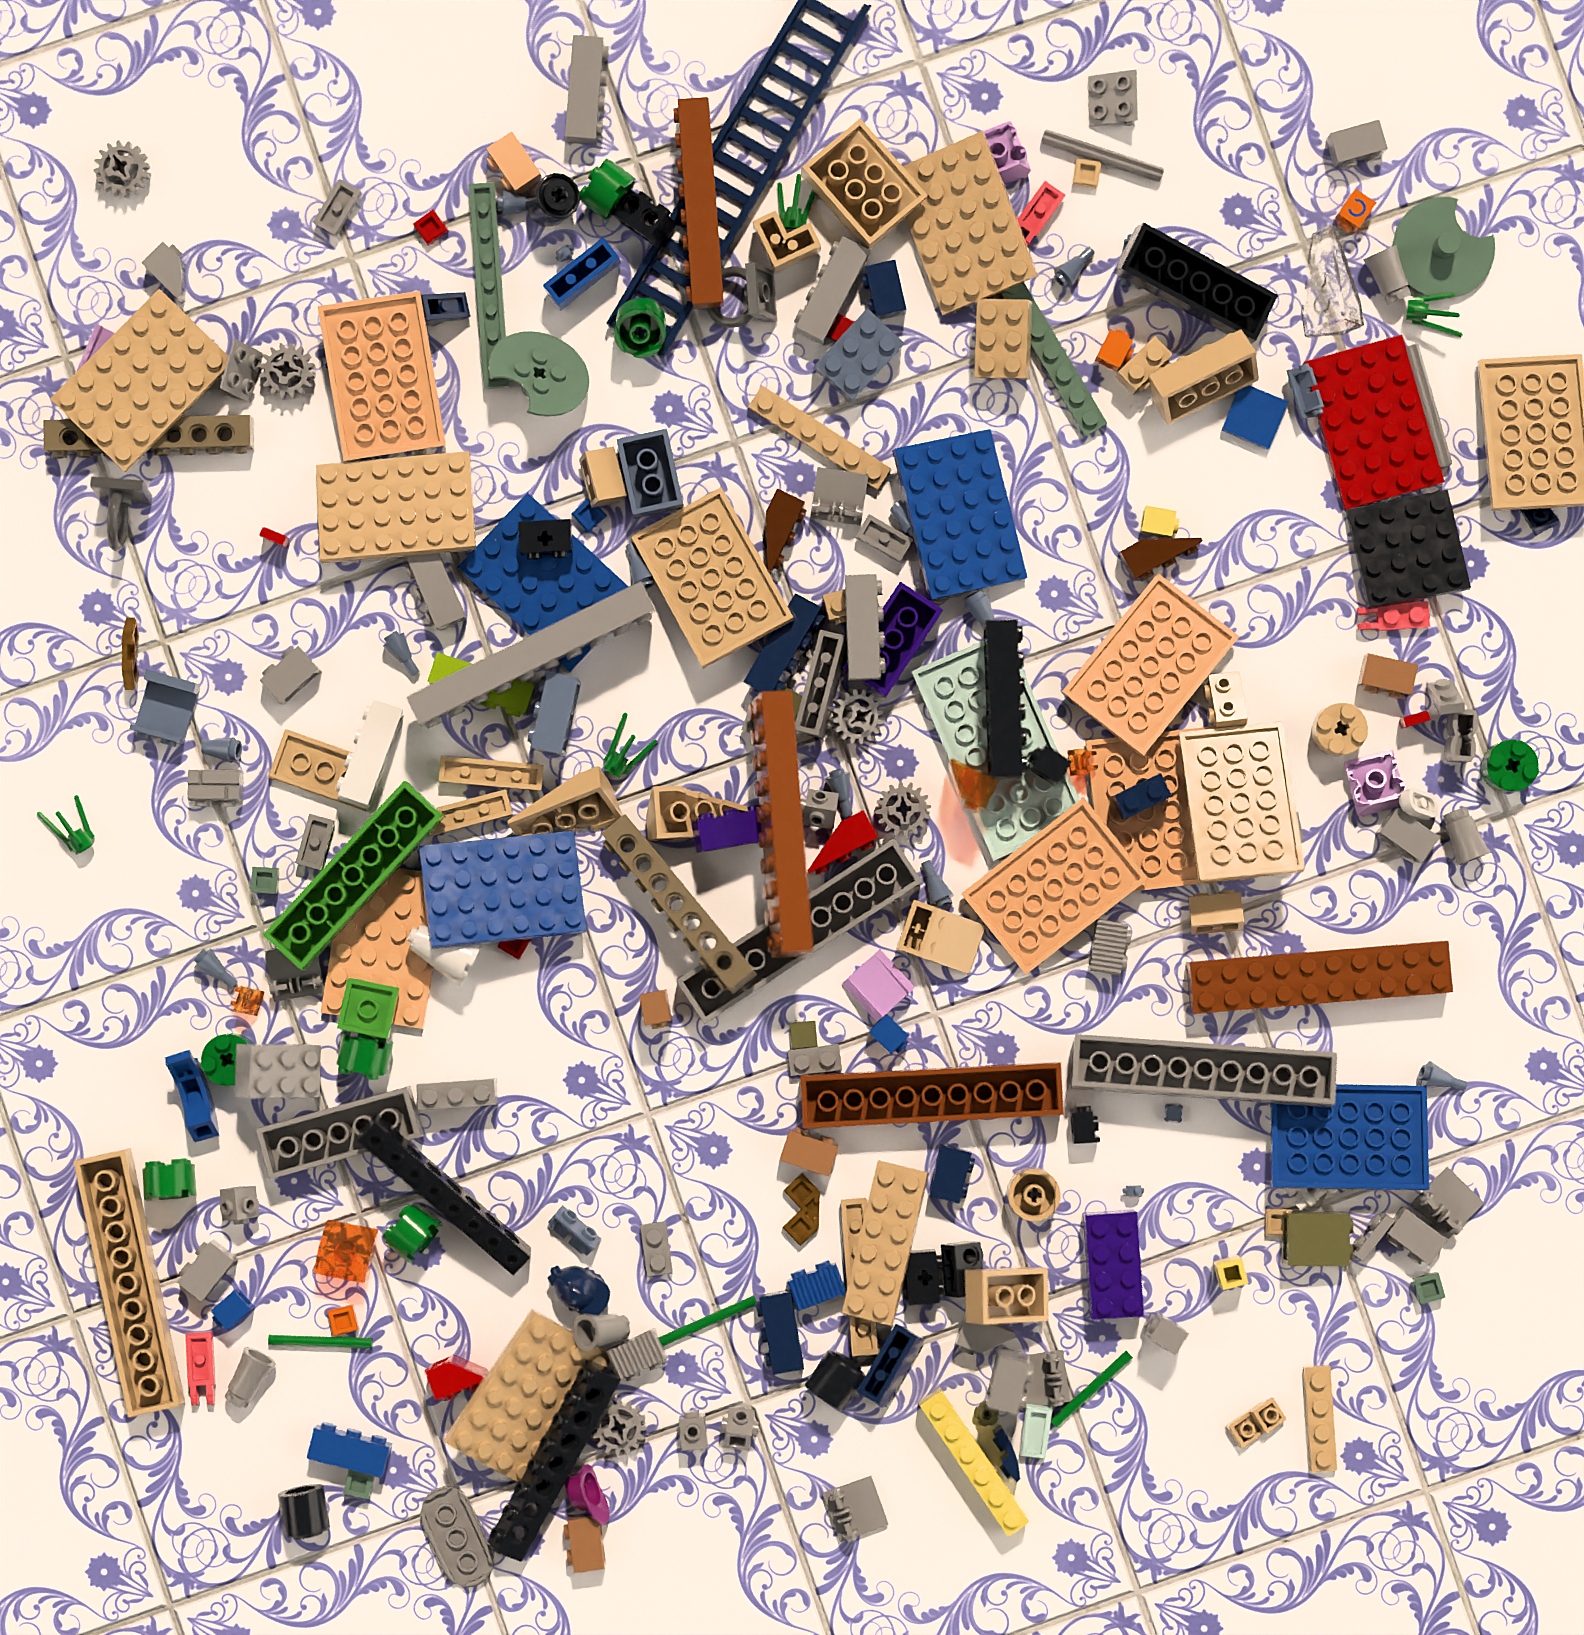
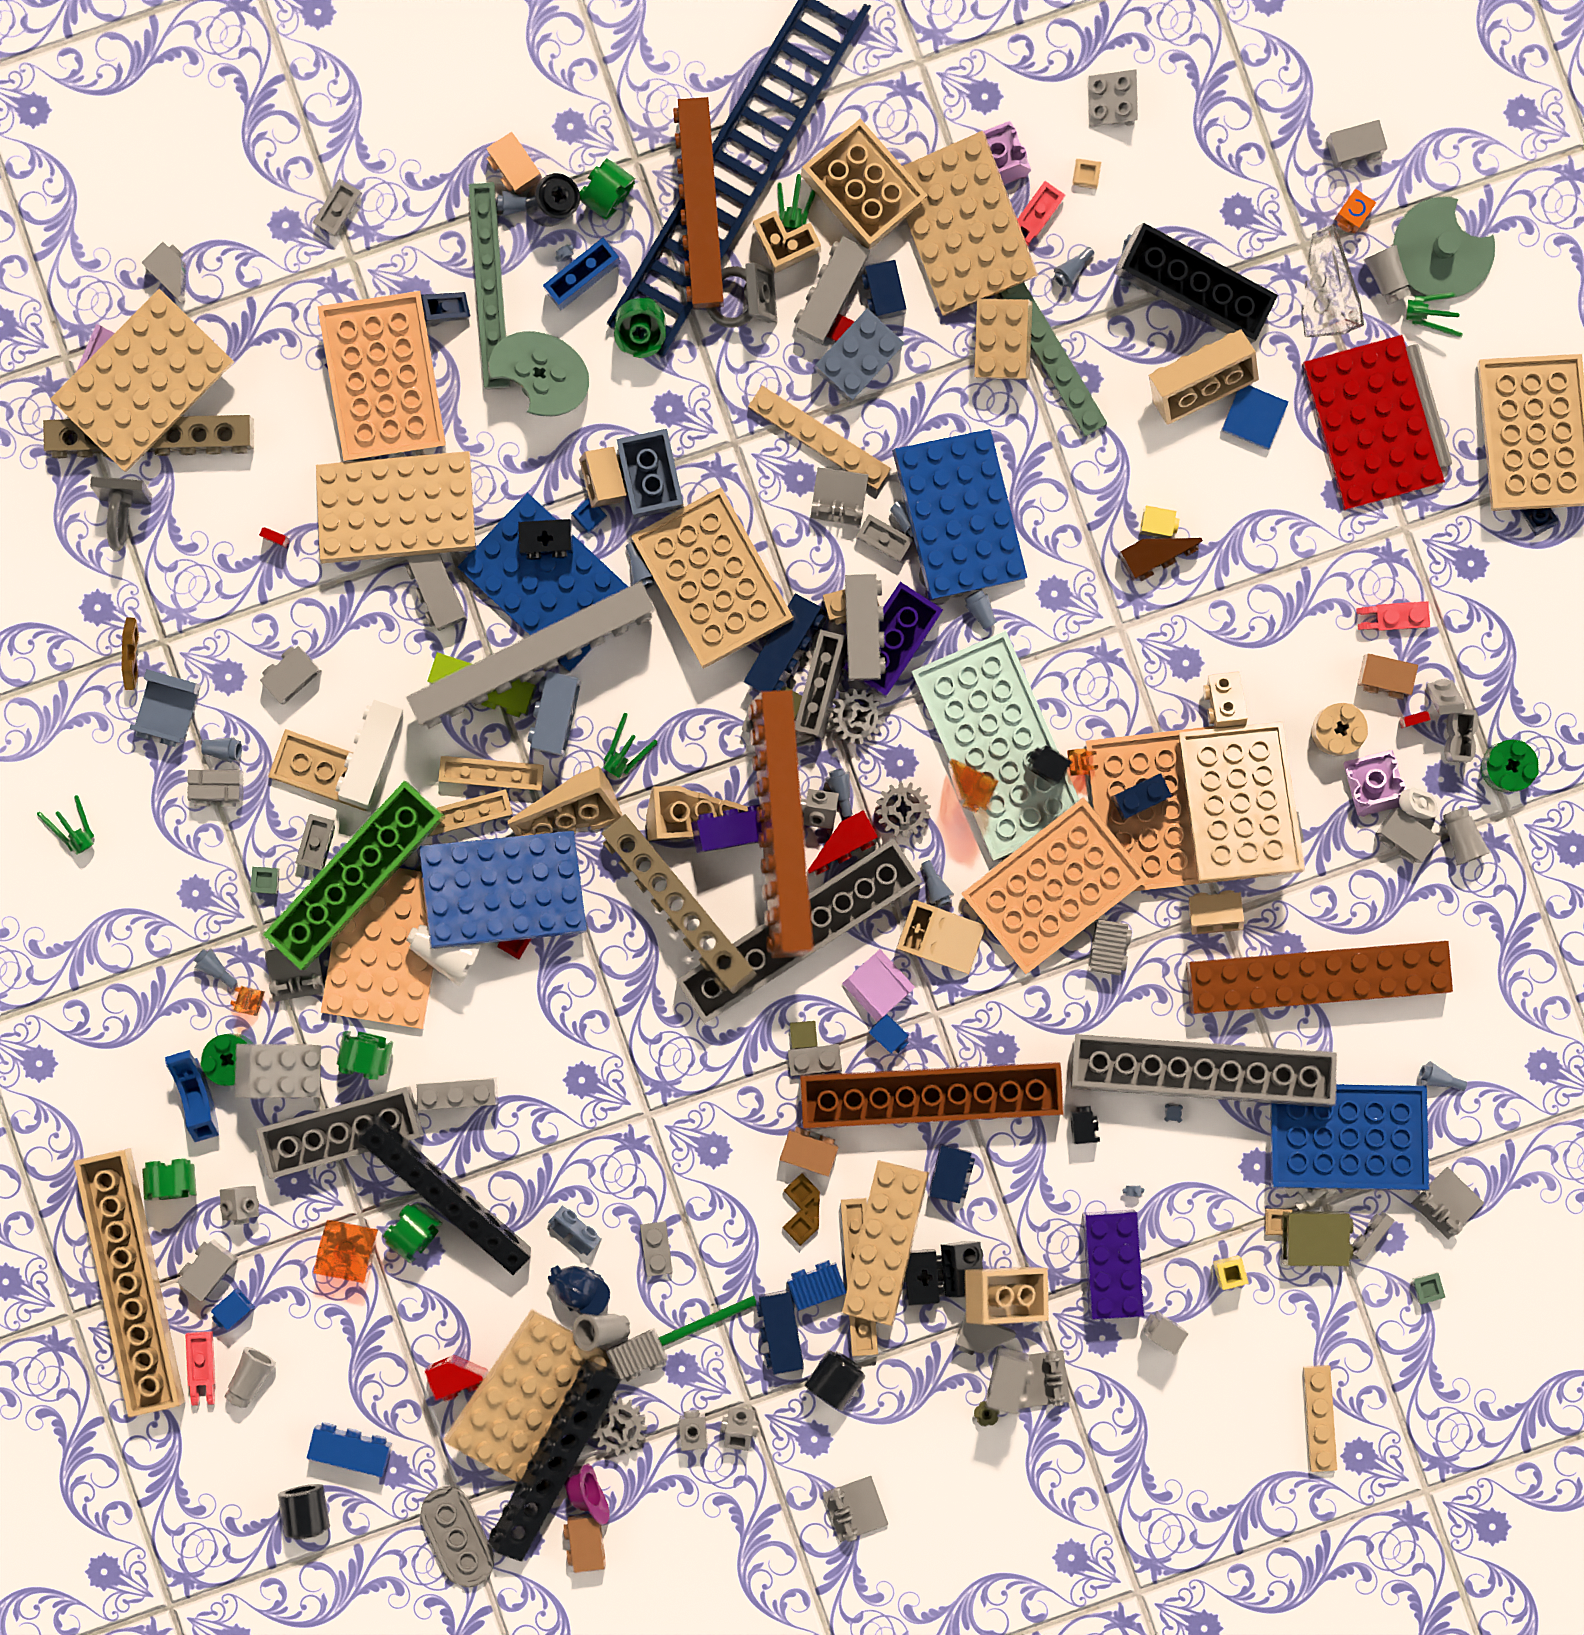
(131, 165): light grey gear -> none
(241, 370): light grey hinge -> none
(285, 382): light grey gear -> none
(320, 1341): green bar -> none
(343, 1320): orange tile -> none
(358, 1484): sand green plate -> none
(368, 1008): bright green plate -> none
(398, 647): sand blue cone -> none
(430, 227): red tile -> none
(585, 89): light grey brick -> none
(641, 220): black brick -> none
(656, 1008): medium nougat brick -> none
(780, 520): reddish brown slope -> none
(890, 1365): dark blue brick -> none
(974, 1461): light yellow brick -> none
(1003, 701): black brick -> none
(1009, 1460): dark blue slope -> none
(1021, 1203): tan brick -> none
(1035, 1431): light aqua tile -> none
(1091, 1388): green bar -> none
(1102, 155): light grey axle -> none
(1115, 350): orange brick -> none
(1135, 373): tan brick -> none
(1150, 664): light nougat plate -> none
(1255, 1422): tan slope -> none
(1307, 403): sand blue hinge -> none
(1408, 549): black plate -> none
(1415, 1236): light grey brick -> none

